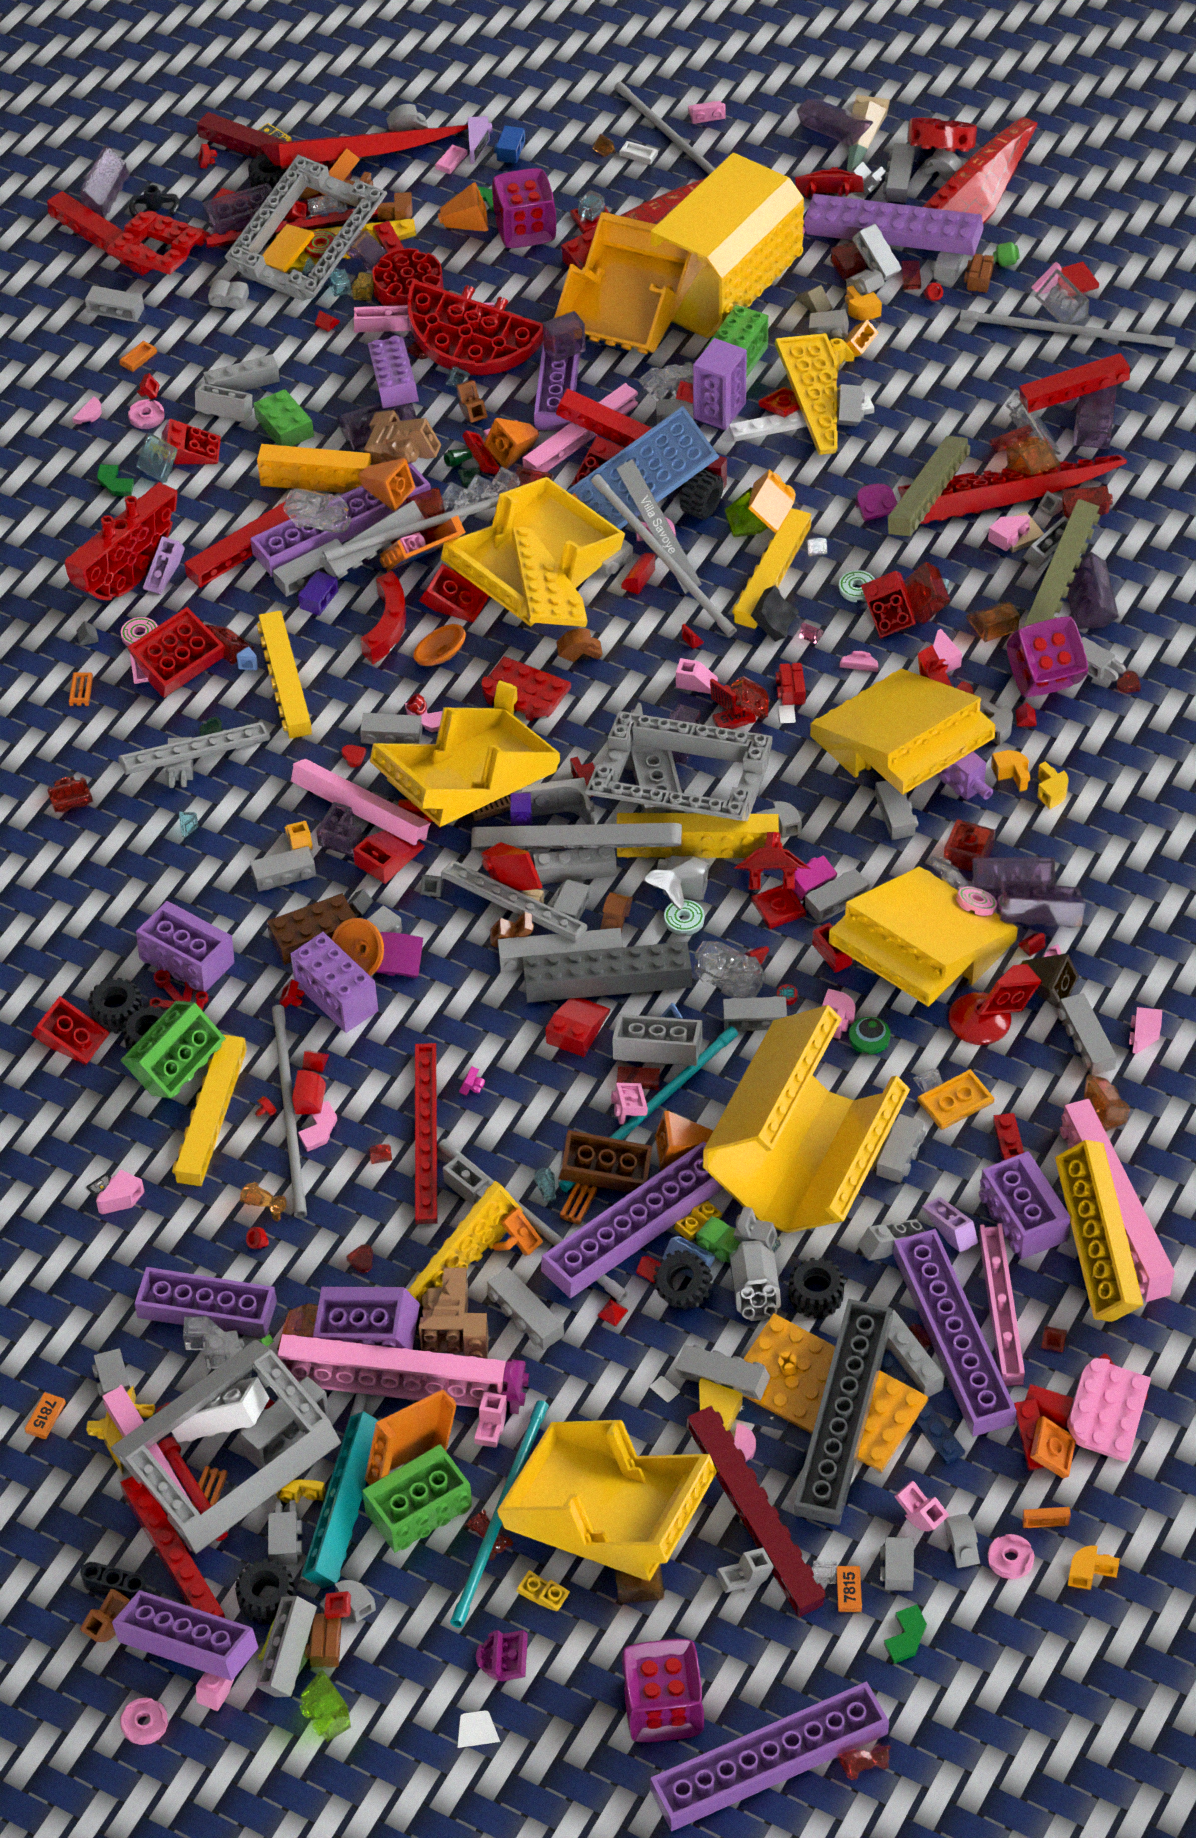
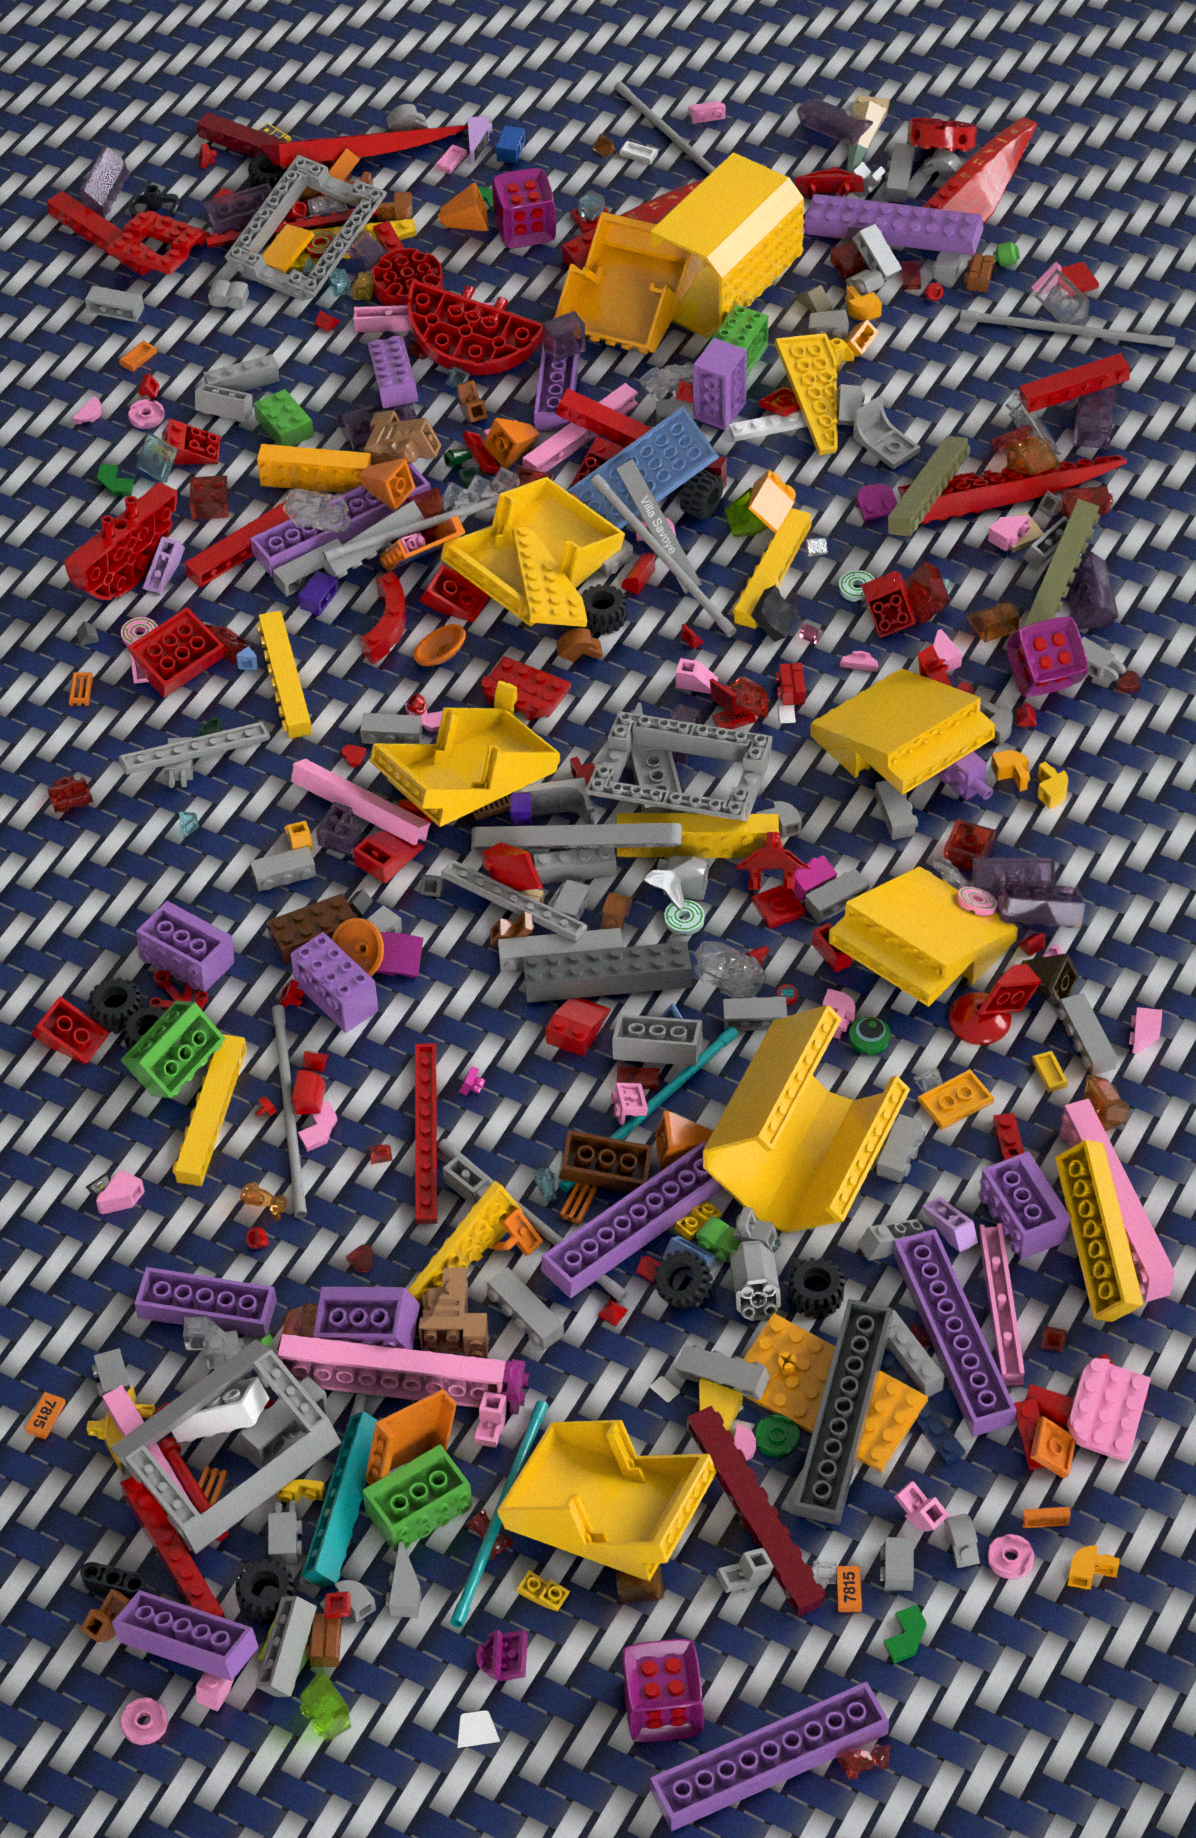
(209, 497): none -> clear red brick
(405, 1593): none -> light grey slope
(604, 608): none -> black tyre
(777, 1436): none -> green tile
(880, 436): none -> light grey bracket
(1050, 1071): none -> yellow tile

